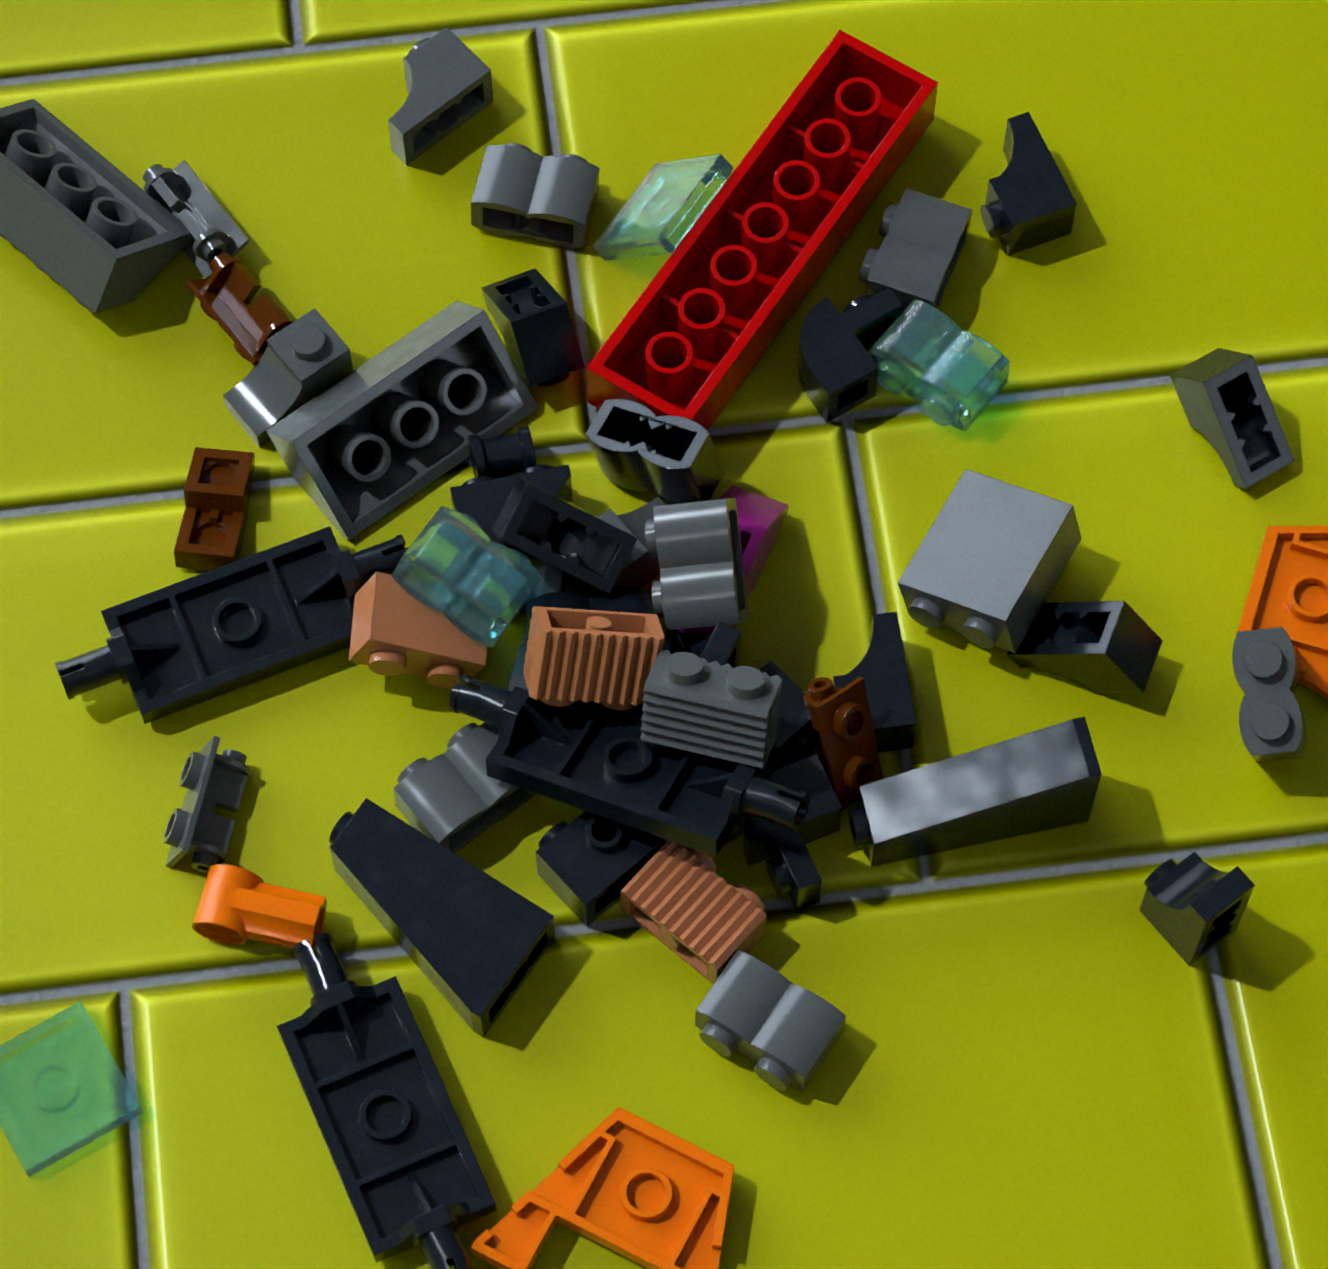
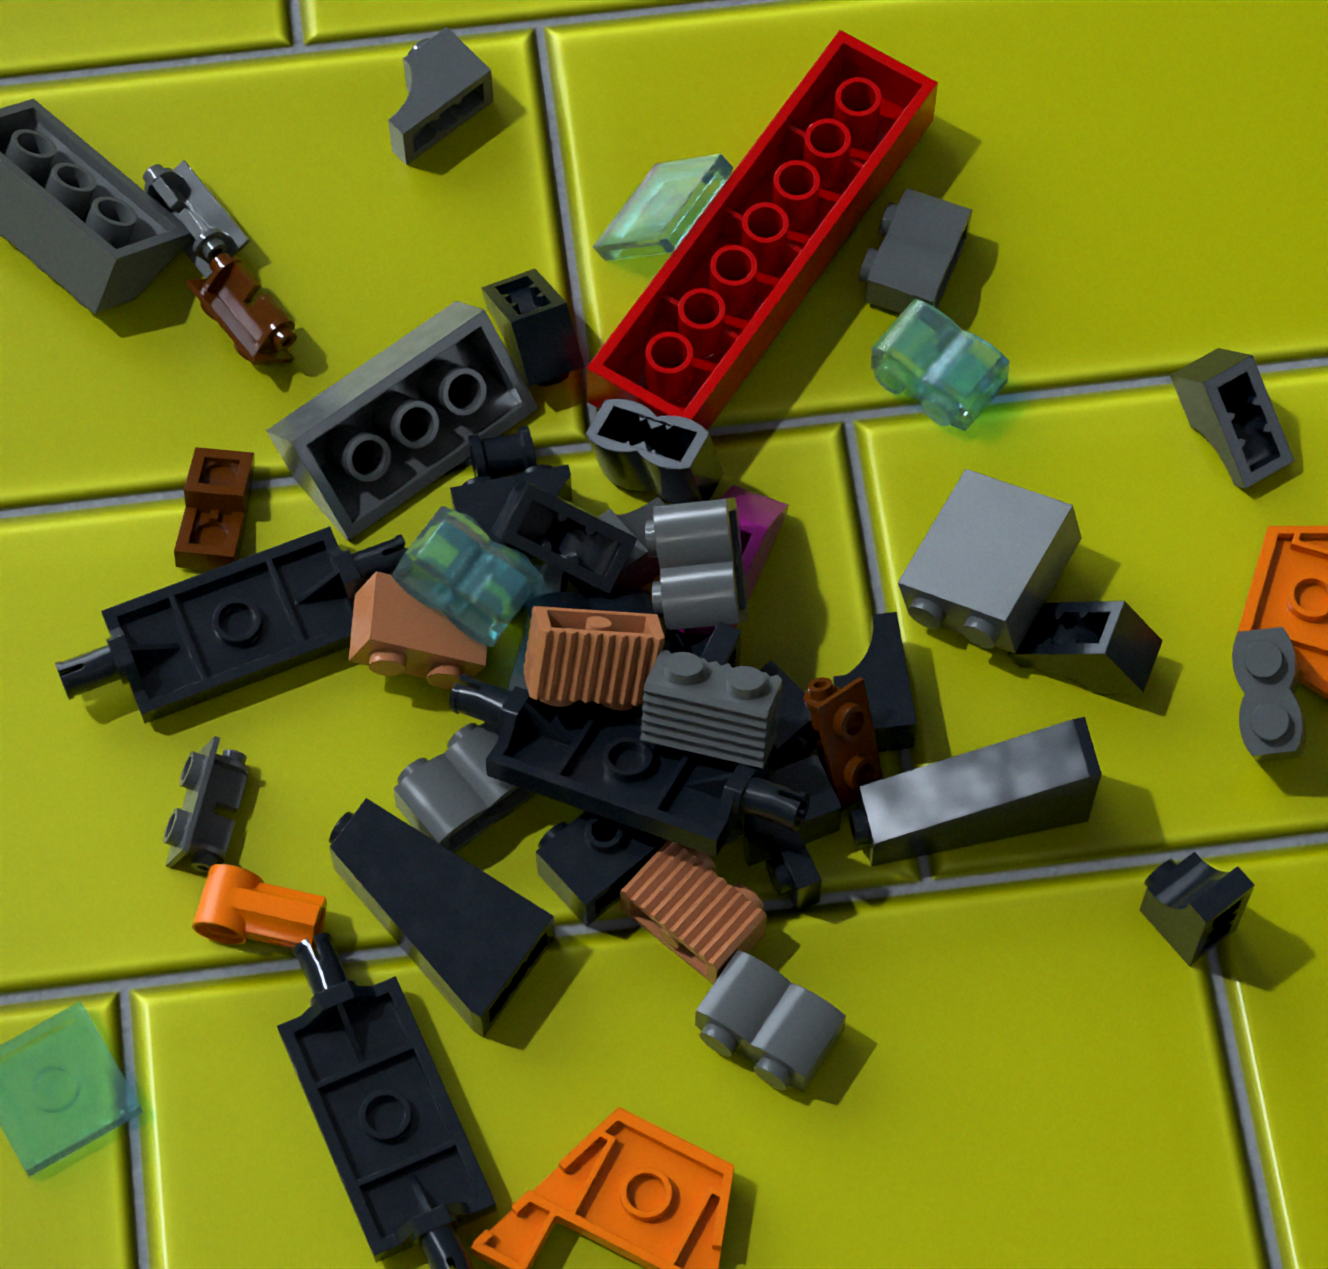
(291, 372): dark grey arch -> none
(535, 195): dark grey brick -> none
(835, 347): black brick -> none
(1030, 198): black arch -> none

